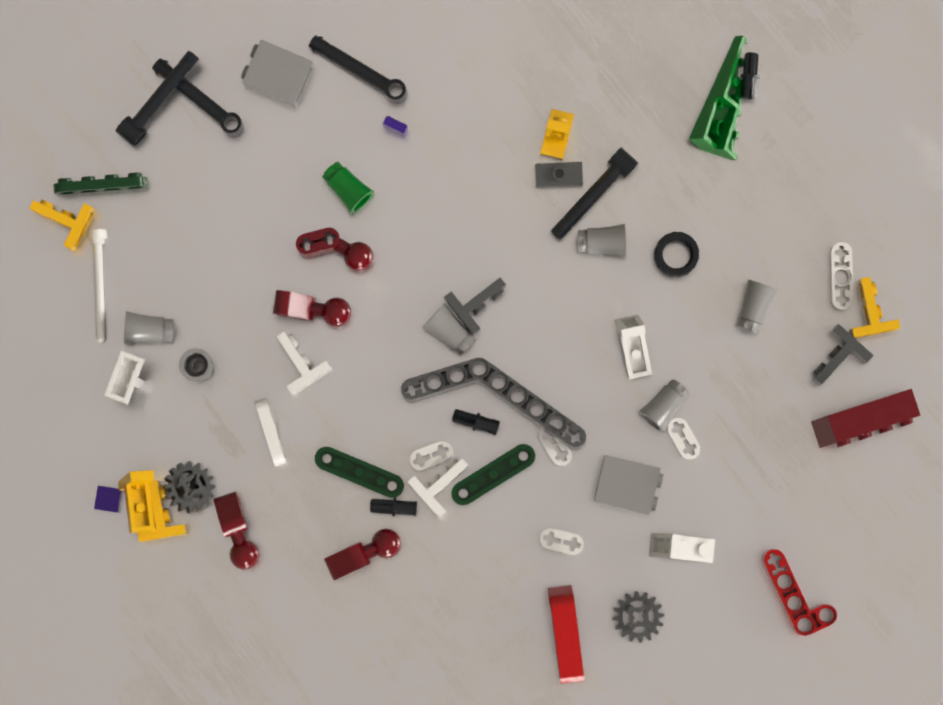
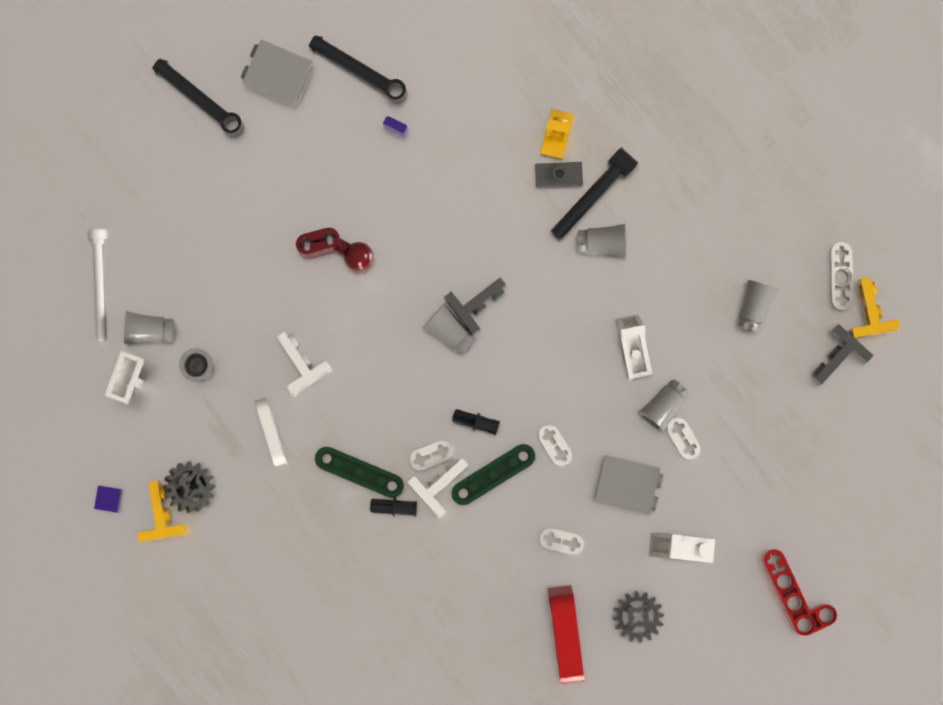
(66, 219): yellow bracket -> none
(89, 185): dark green plate -> none
(133, 128): black piece -> none
(138, 500): yellow bracket -> none
(243, 553): dark red beam -> none
(303, 307): dark red beam -> none
(347, 187): green plant -> none
(384, 543): dark red beam -> none
(504, 394): dark grey beam -> none
(694, 254): black tyre -> none
(716, 124): green wedge -> none
(750, 76): black axle -> none
(866, 418): dark red wedge -> none

